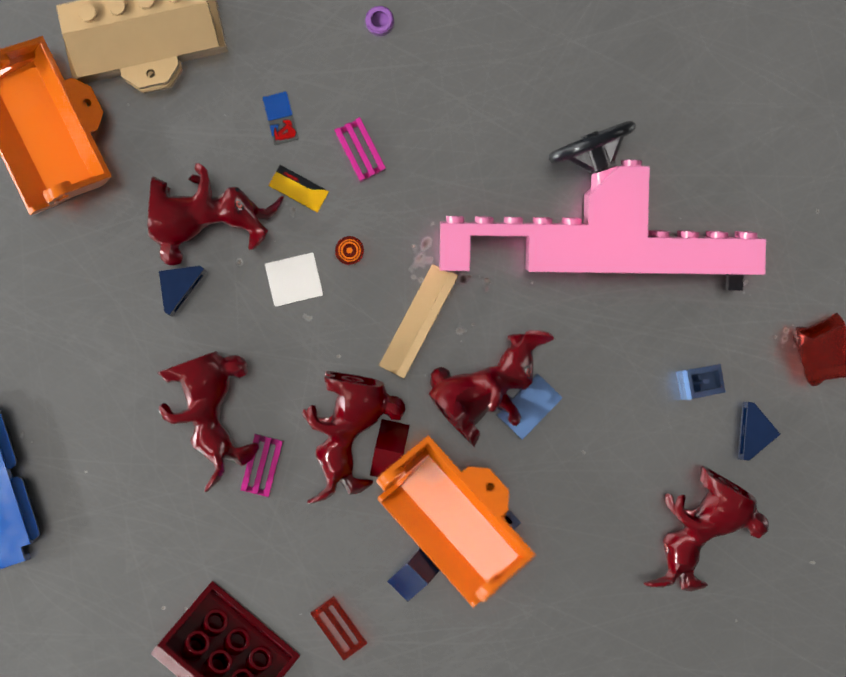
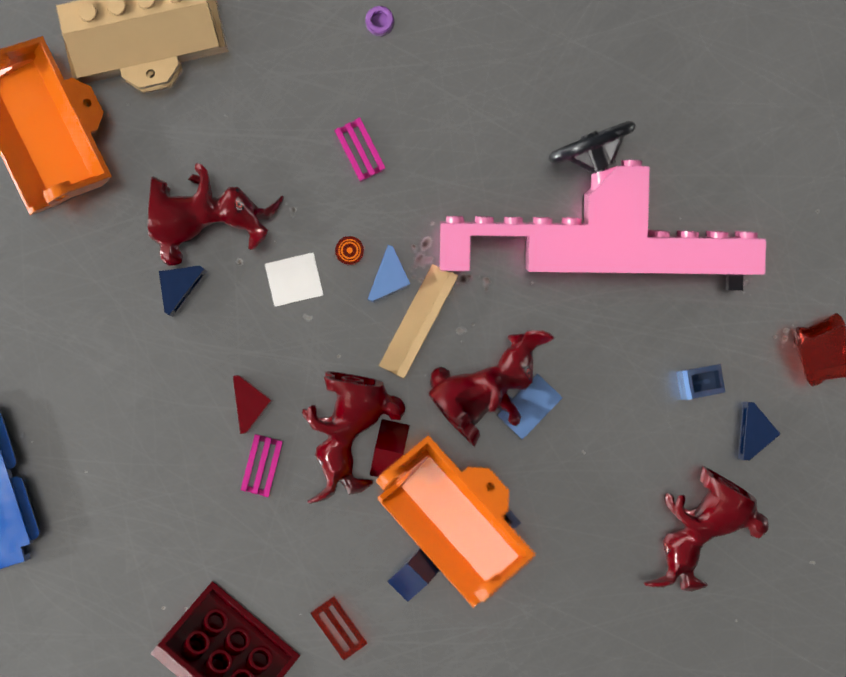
(205, 388): dark red animal -> none
(250, 403): none -> dark red slope
(280, 118): sticker -> none
(298, 188): yellow sticker -> none
(389, 277): none -> medium blue slope

